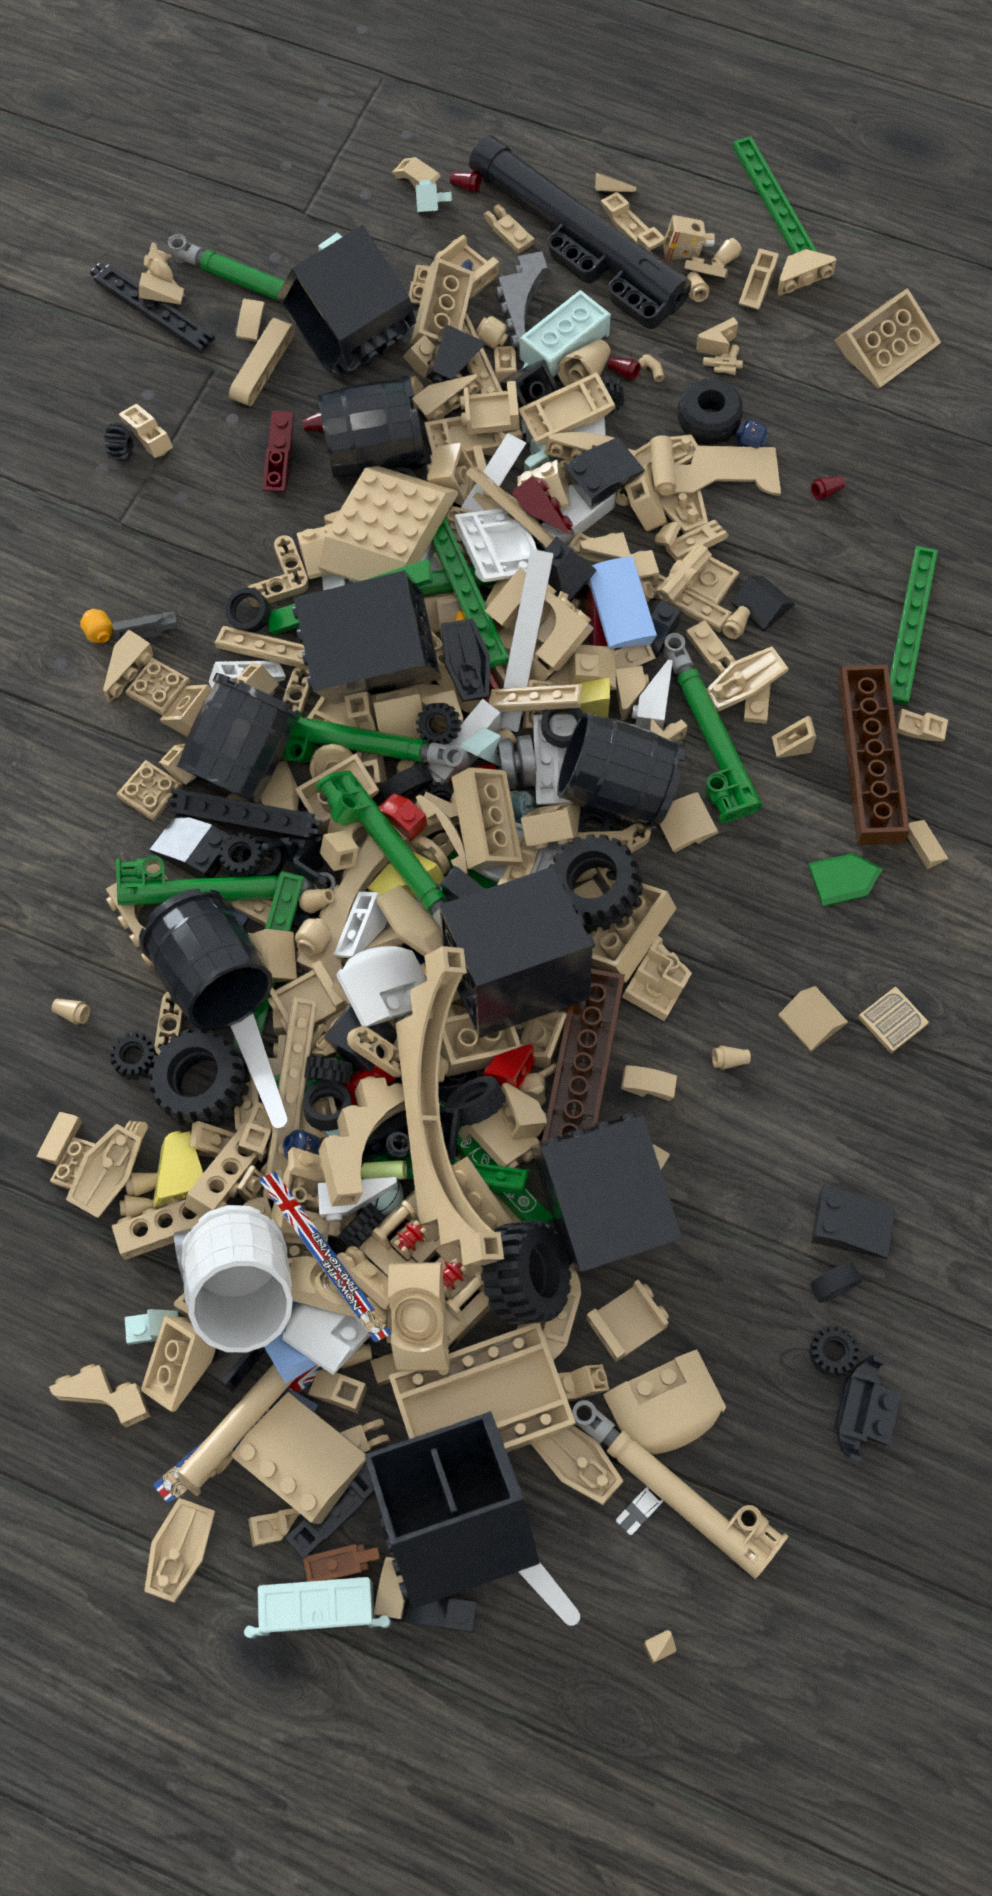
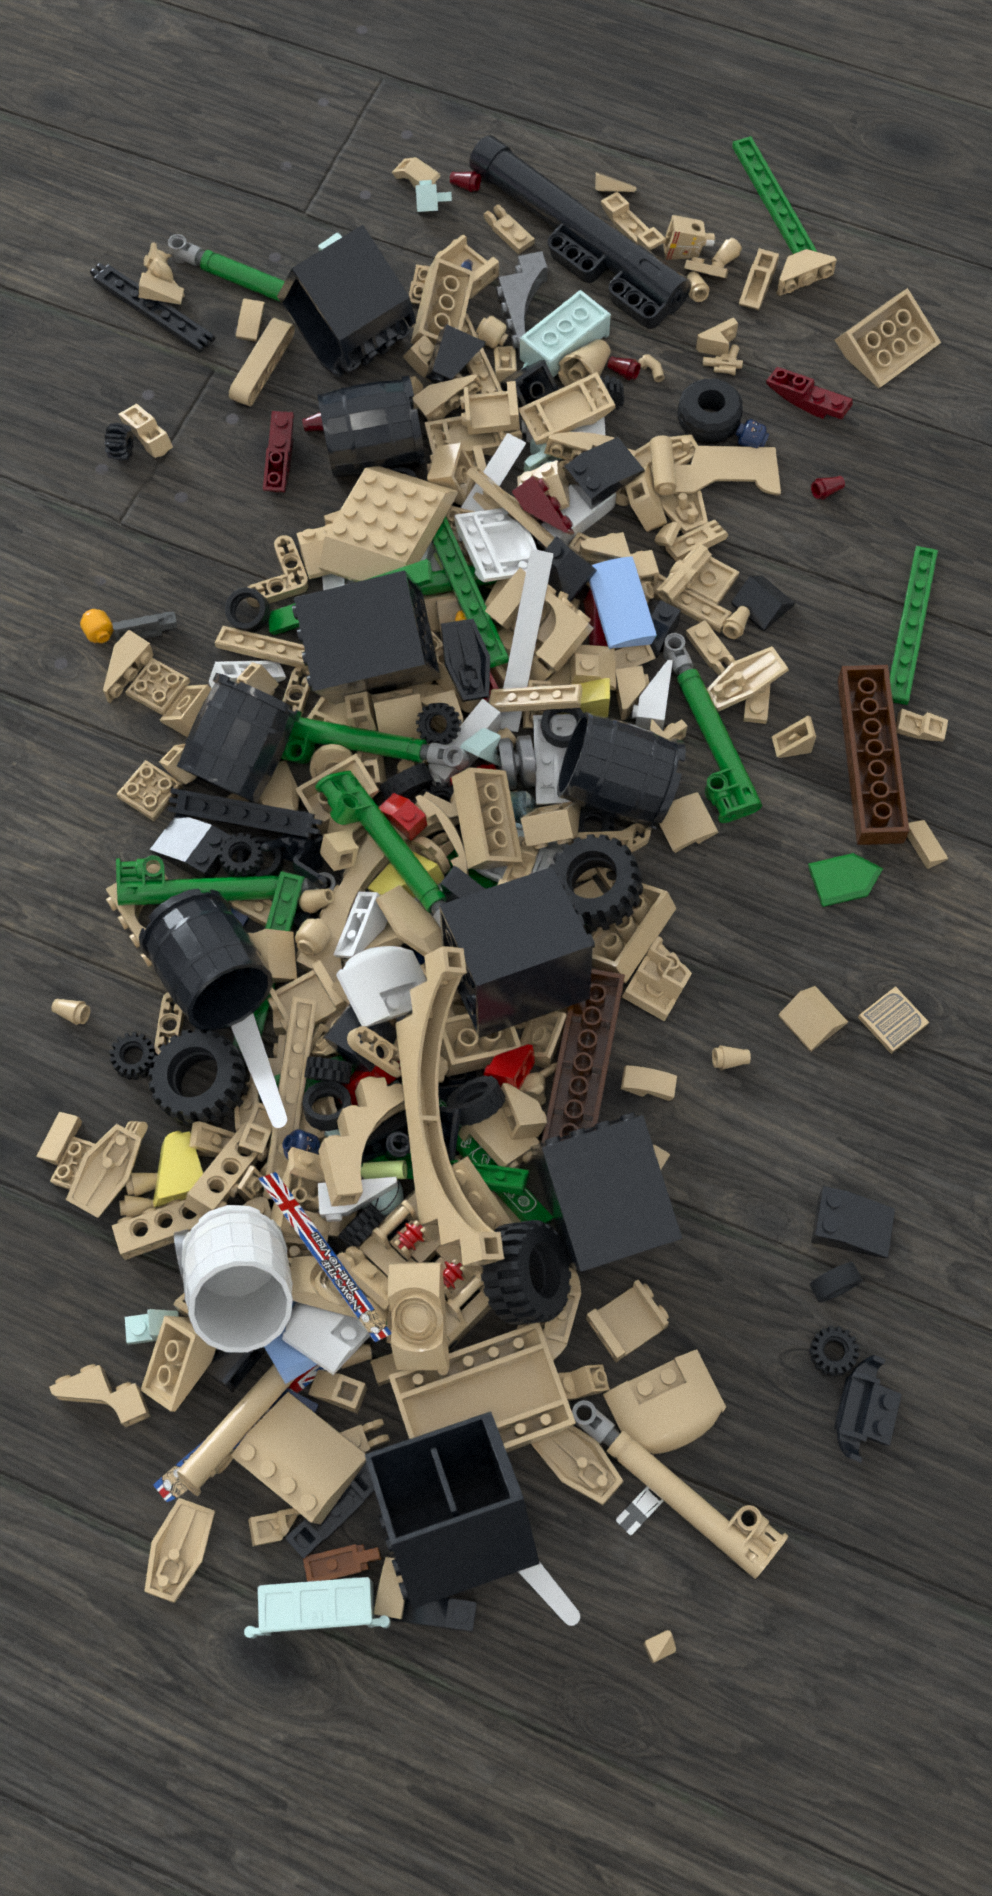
(805, 395): none -> dark red slope

